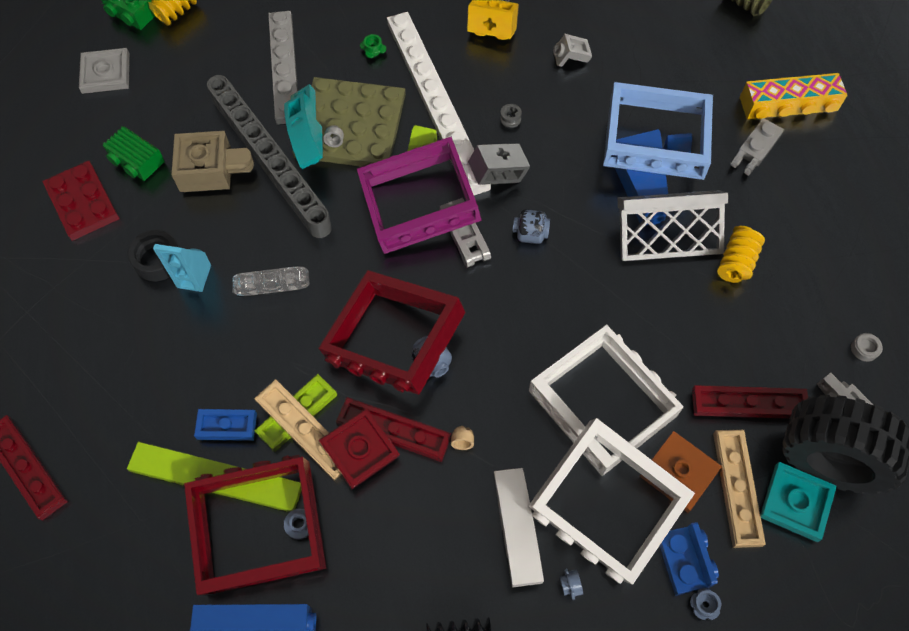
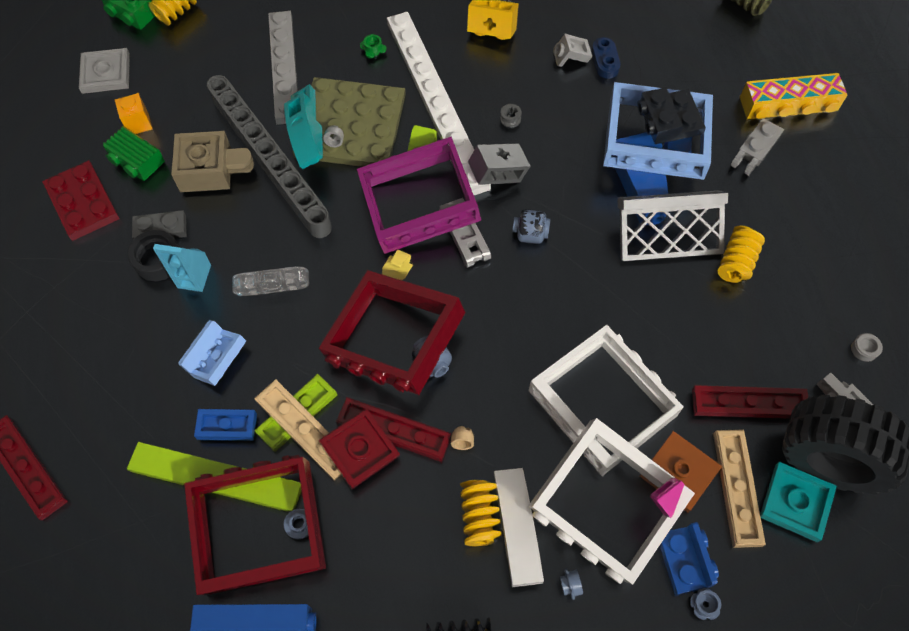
(133, 113): none -> light orange brick
(170, 222): none -> dark grey plate
(211, 353): none -> light blue bracket
(397, 265): none -> light yellow piece
(479, 512): none -> yellow piece
(603, 53): none -> dark blue plate
(667, 496): none -> dark pink slope
(670, 115): none -> black plate

